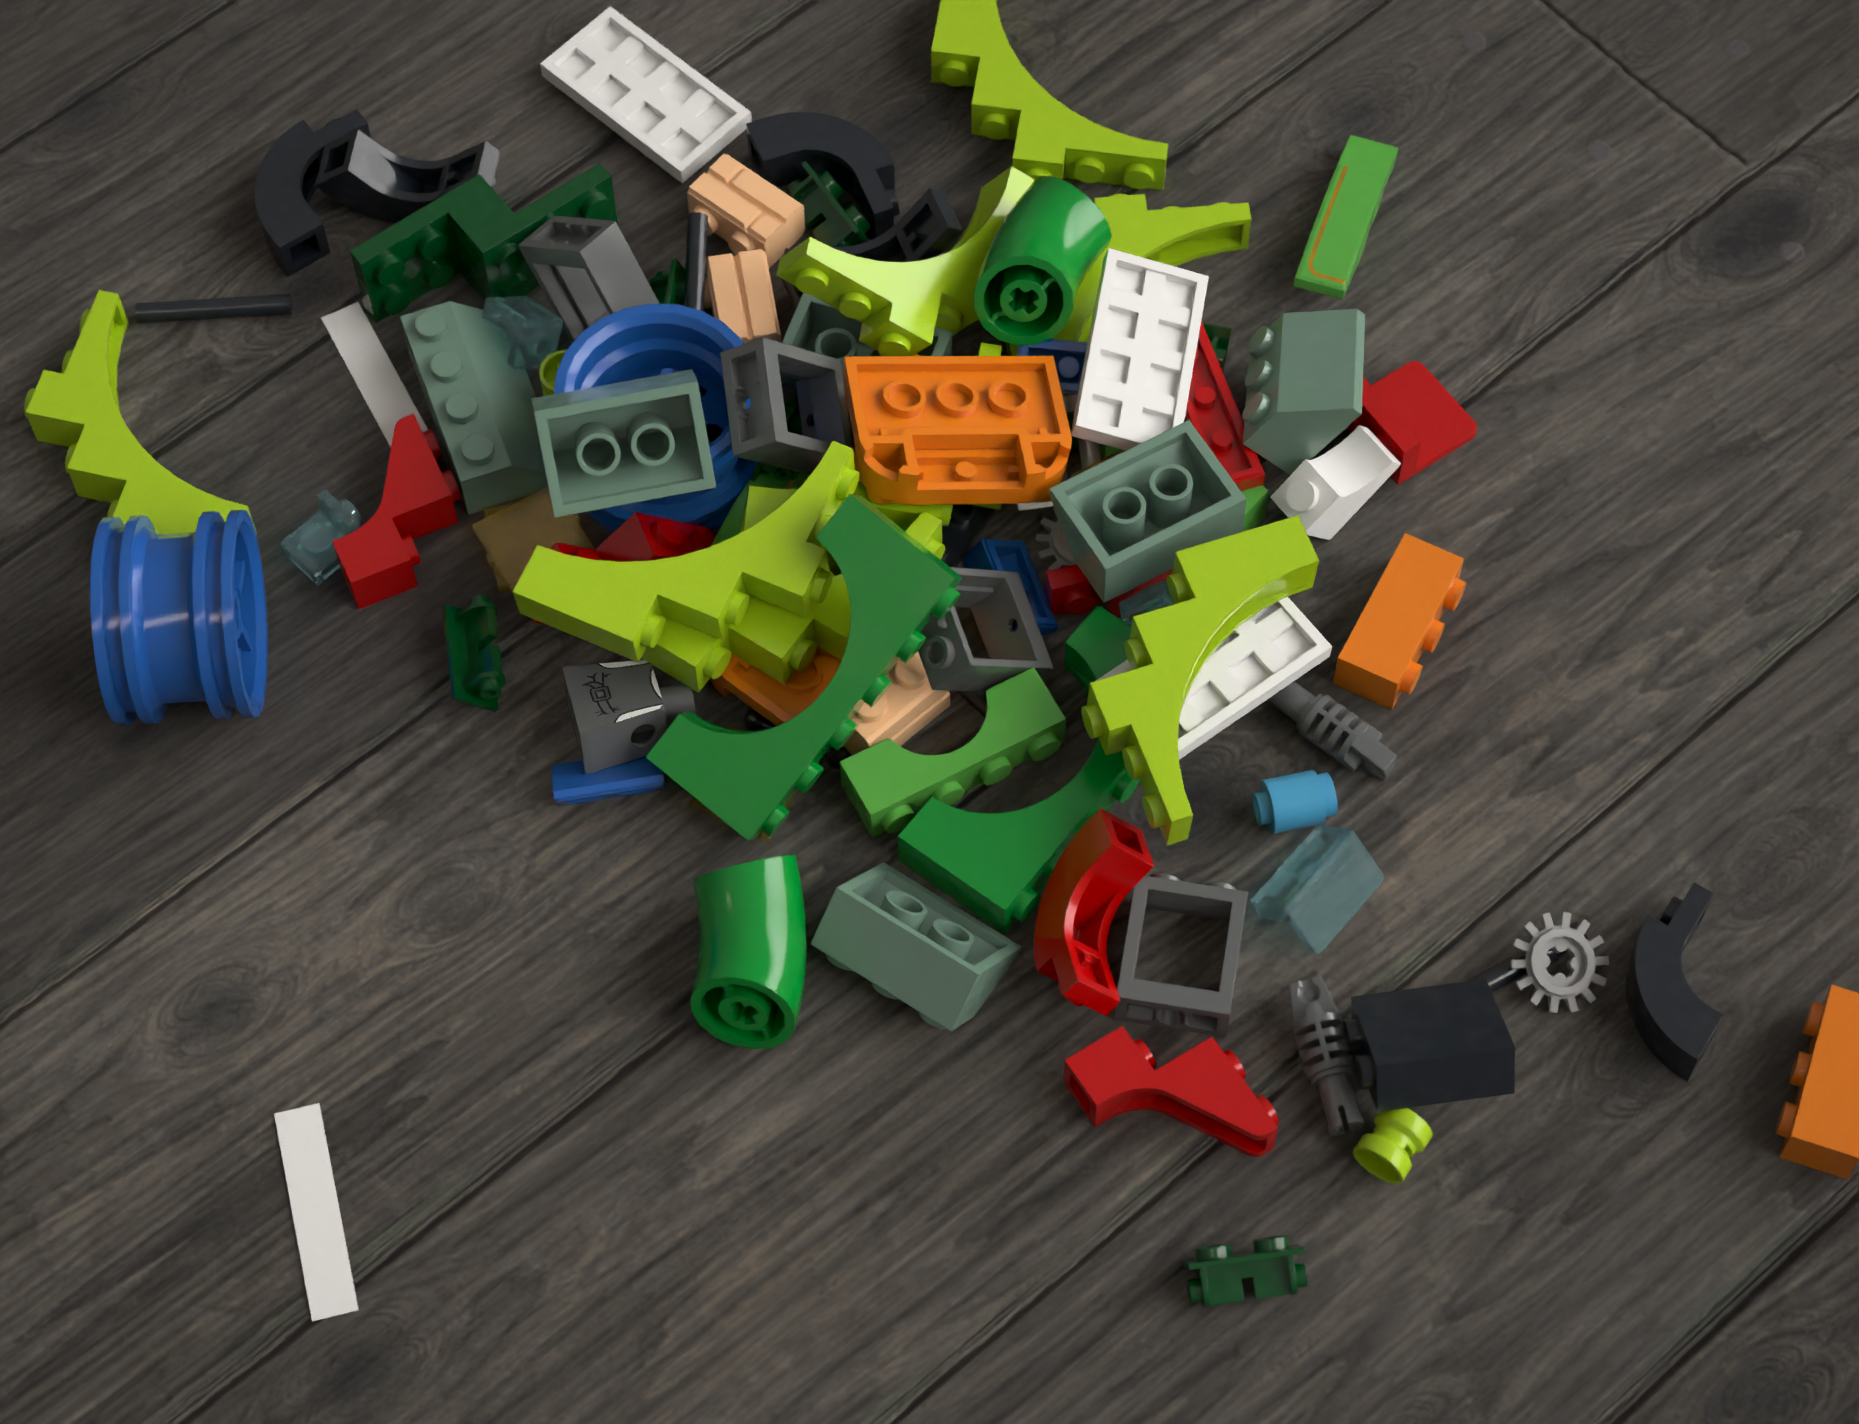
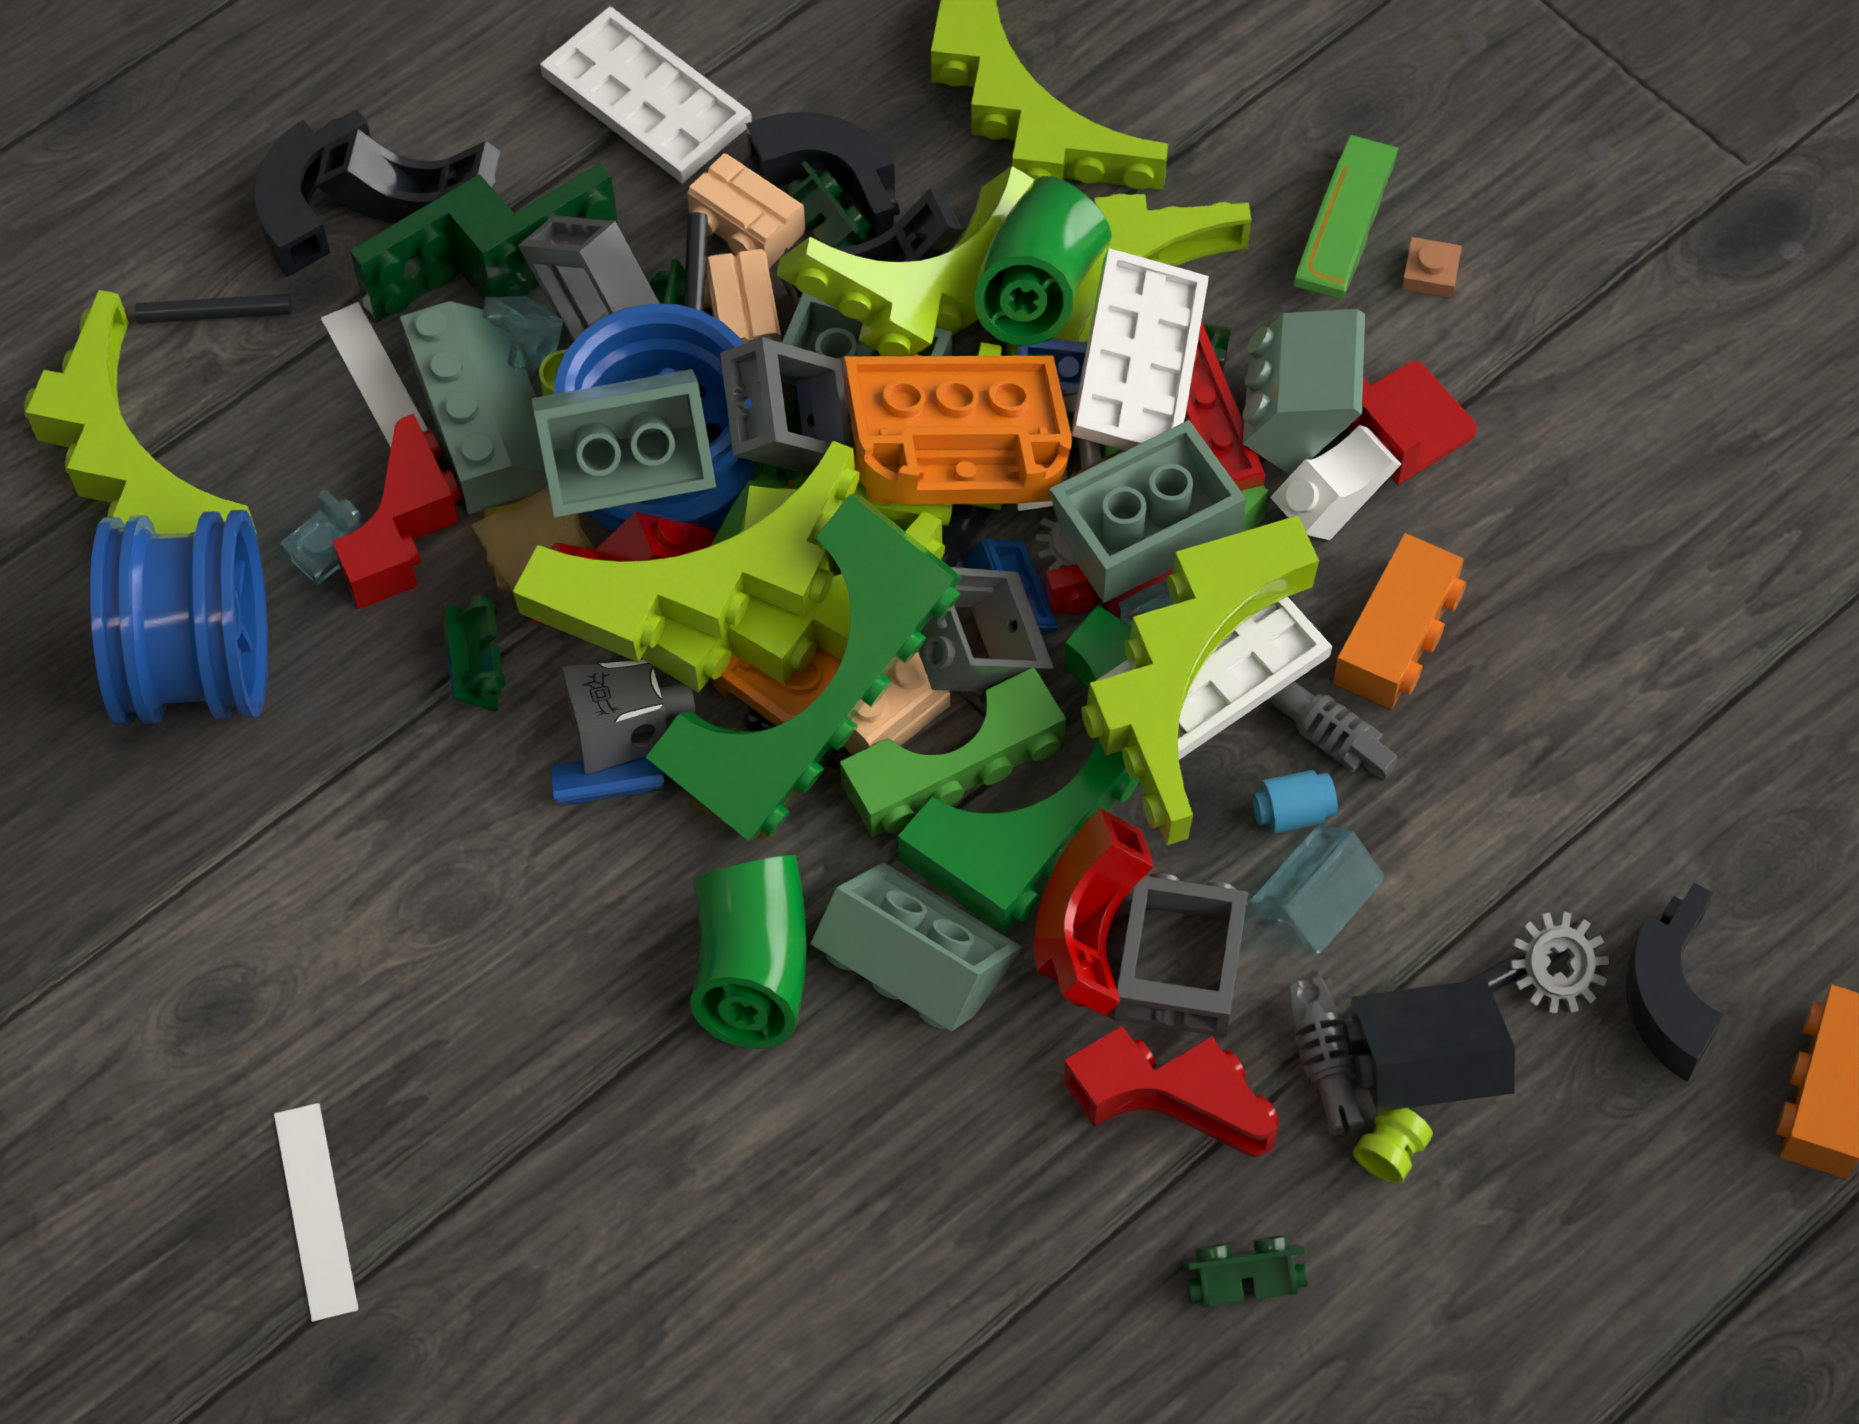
(1432, 267): none -> nougat plate

